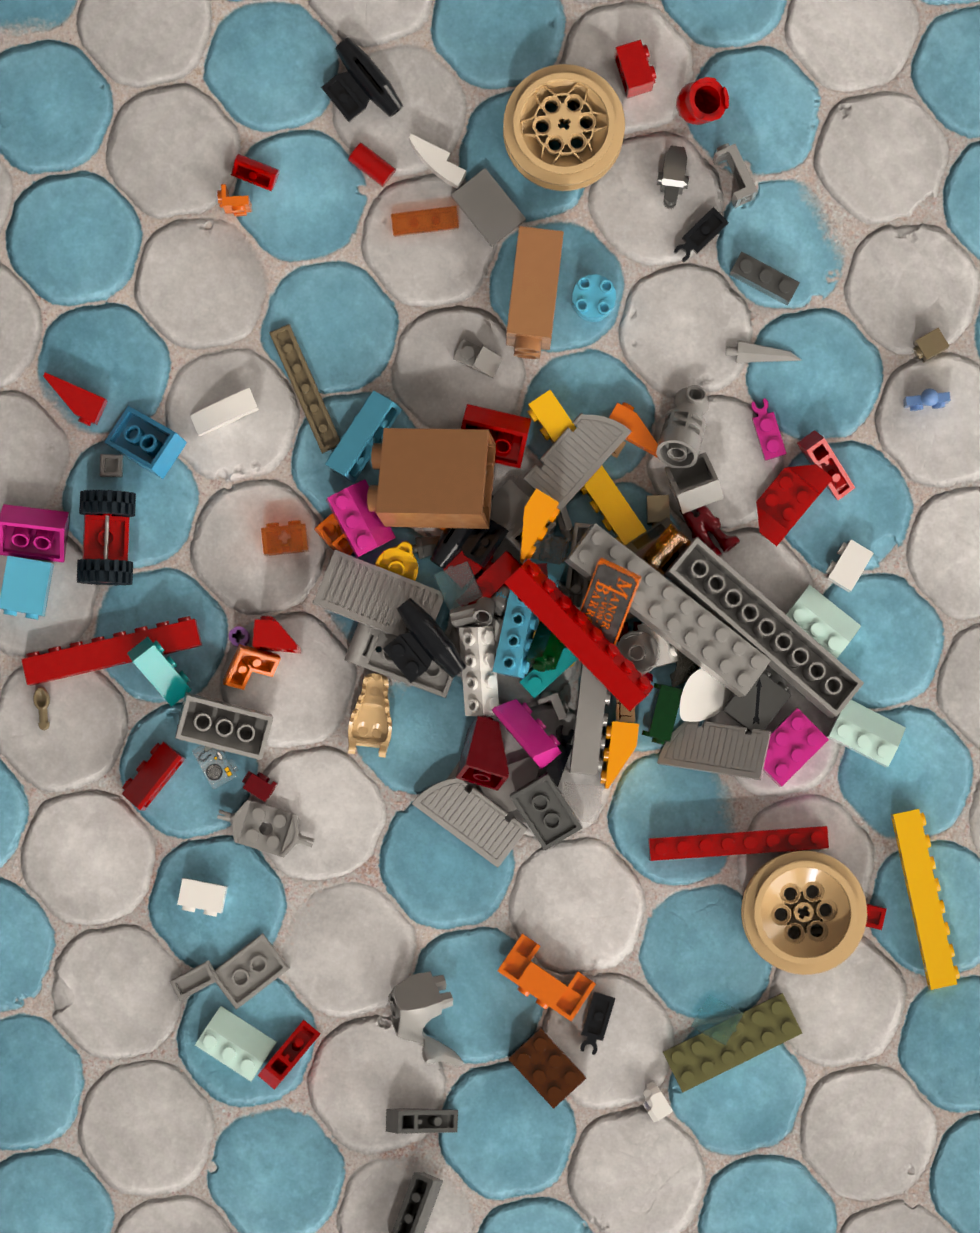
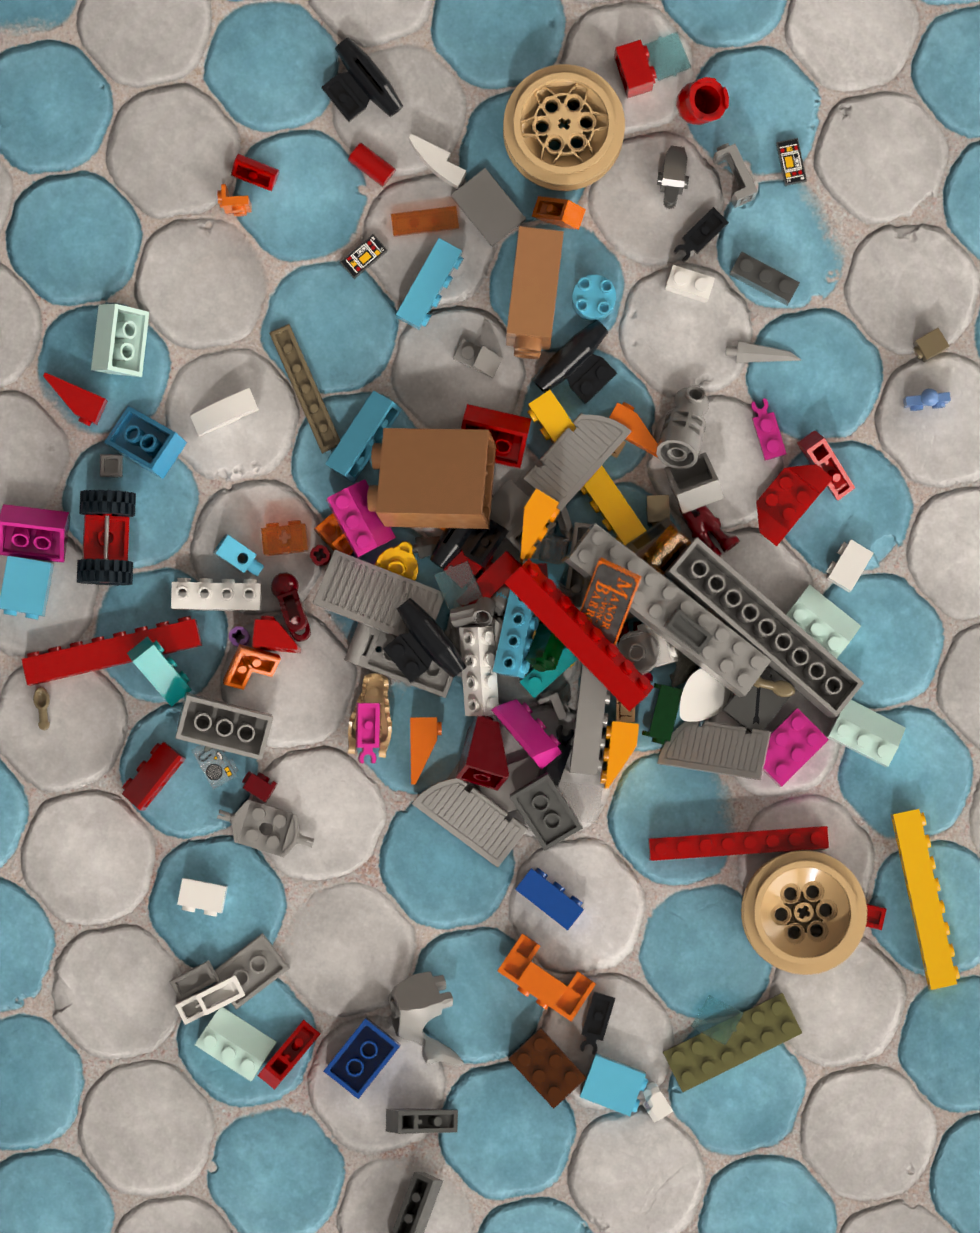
(120, 340): none -> light aqua slope
(209, 999): none -> white slope
(216, 596): none -> white brick
(229, 549): none -> medium azure torso
(285, 588): none -> dark red piece
(324, 561): none -> dark red bush
(362, 1058): none -> blue brick
(363, 256): none -> tile
(367, 729): none -> dark pink plate
(423, 737): none -> orange slope
(429, 284): none -> medium azure brick
(550, 898): none -> blue brick
(558, 212): none -> orange slope
(578, 364): none -> black plate
(613, 1085): none -> medium azure brick
(668, 56): none -> clear light blue piece
(688, 631): none -> dark grey tile
(689, 283): none -> white brick
(780, 687): none -> dark tan piece
(791, 162): none -> tile

